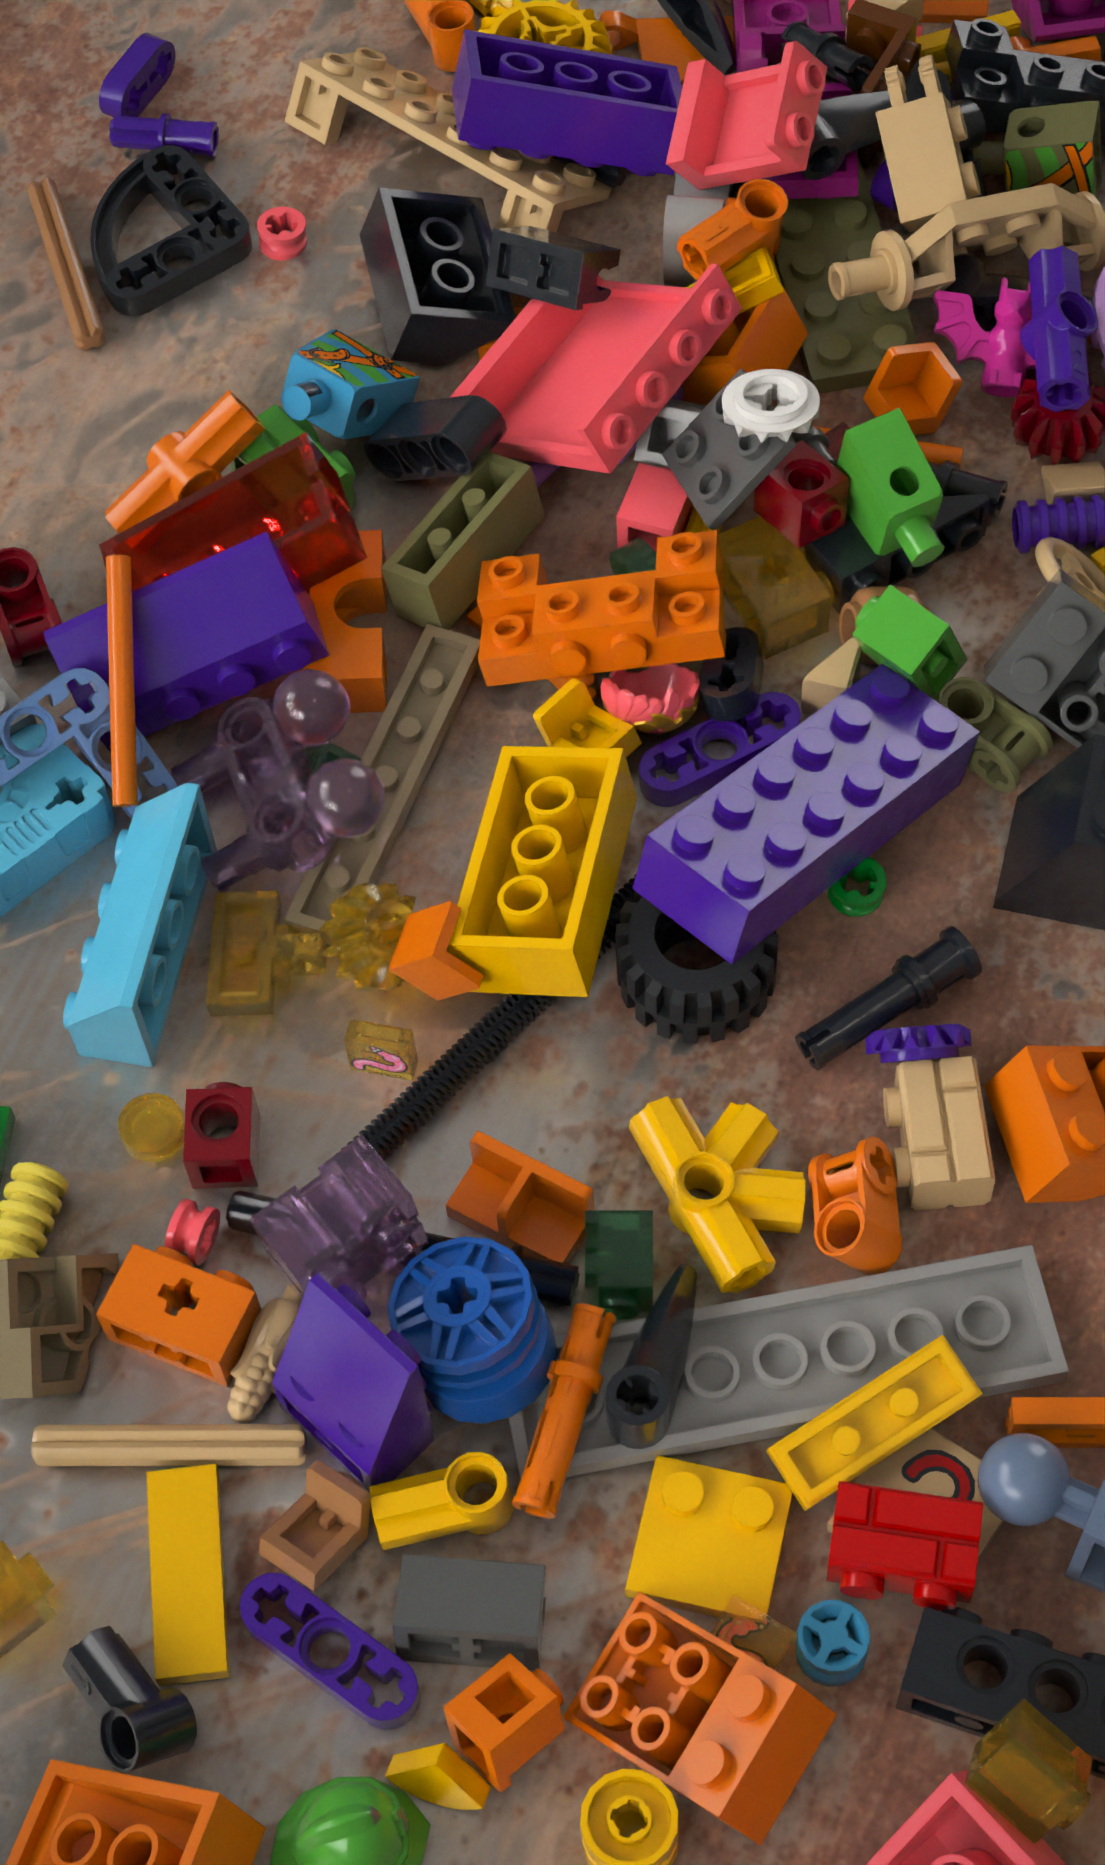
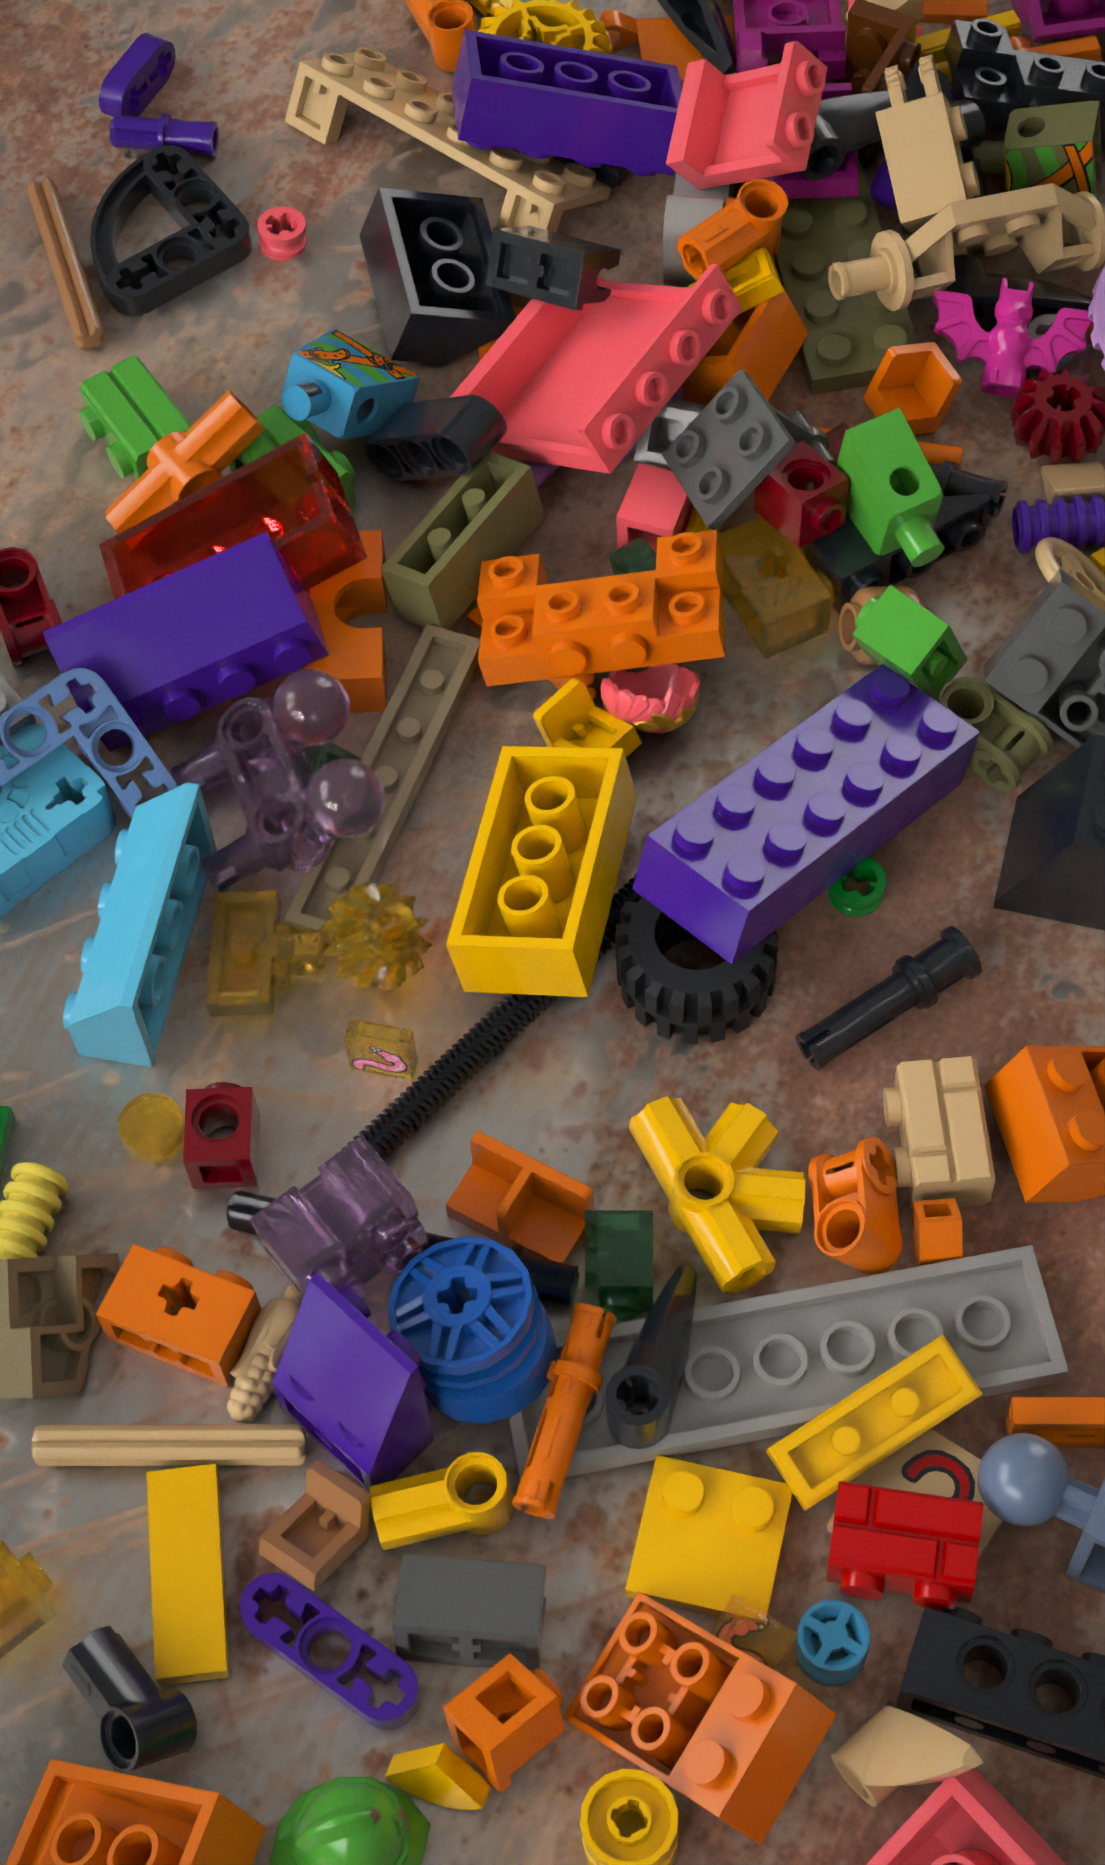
(121, 681): orange piece -> none
(129, 414): none -> bright green brick
(193, 1230): coral bush -> none
(424, 957): orange panel -> none
(692, 782): dark purple beam -> none
(739, 674): black beam -> none
(750, 394): white gear -> none
(831, 677): tan slope -> none
(833, 52): black pin -> none
(898, 1752): none -> tan piece
(918, 1042): dark purple gear -> none
(936, 1231): none -> orange piece
(1031, 1773): clear yellow brick -> none
(1059, 329): dark purple piece -> none

